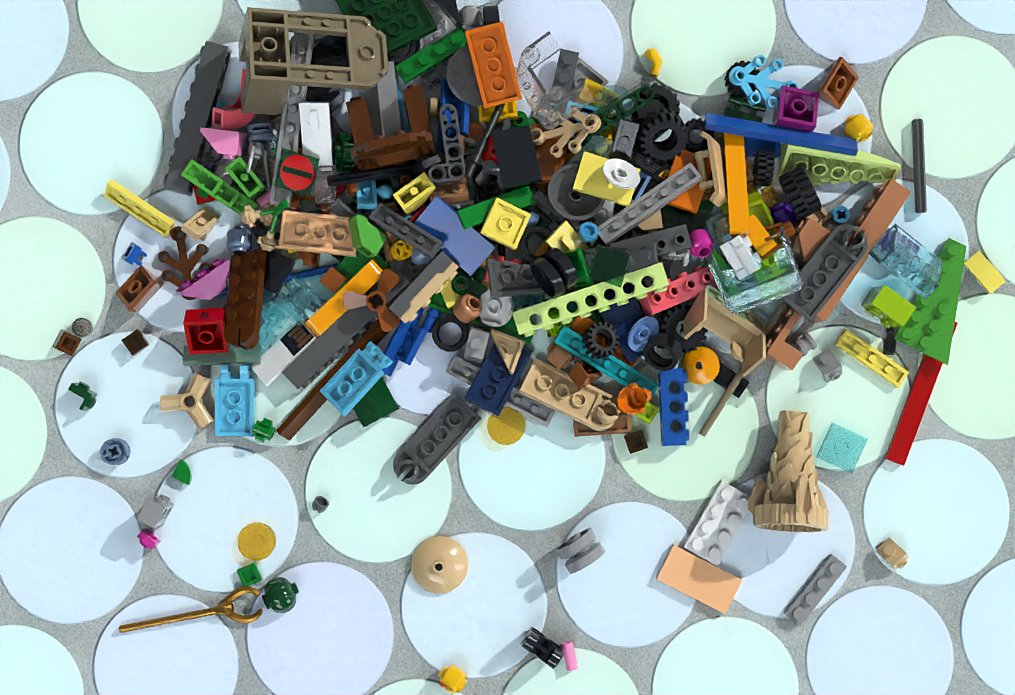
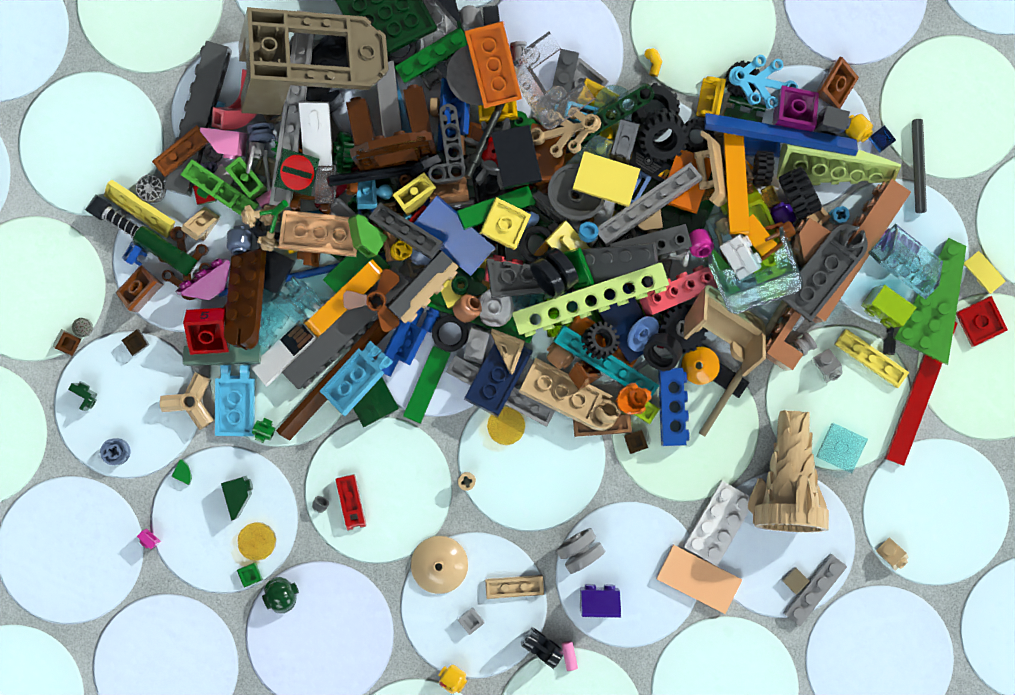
(143, 236): none -> dark green piece
(150, 189): none -> light grey wheel
(156, 511): light grey brick -> none
(180, 151): none -> dark orange tile
(225, 608): pearl gold piece -> none
(237, 495): none -> dark green slope
(333, 279): dark orange tile -> none
(350, 501): none -> red plate
(426, 384): none -> green tile
(435, 440): dark grey plate -> none
(463, 486): none -> tan bush
(471, 621): none -> light grey plate
(514, 586): none -> tan tile
(517, 48): none -> light grey bush
(600, 601): none -> dark purple slope
(609, 266): clear green piece -> none
(621, 173): white dish -> none
(710, 96): none -> yellow hinge
(795, 580): none -> dark tan tile
(832, 121): none -> dark grey brick
(882, 139): none -> clear blue tile
(981, 321): none -> red tile

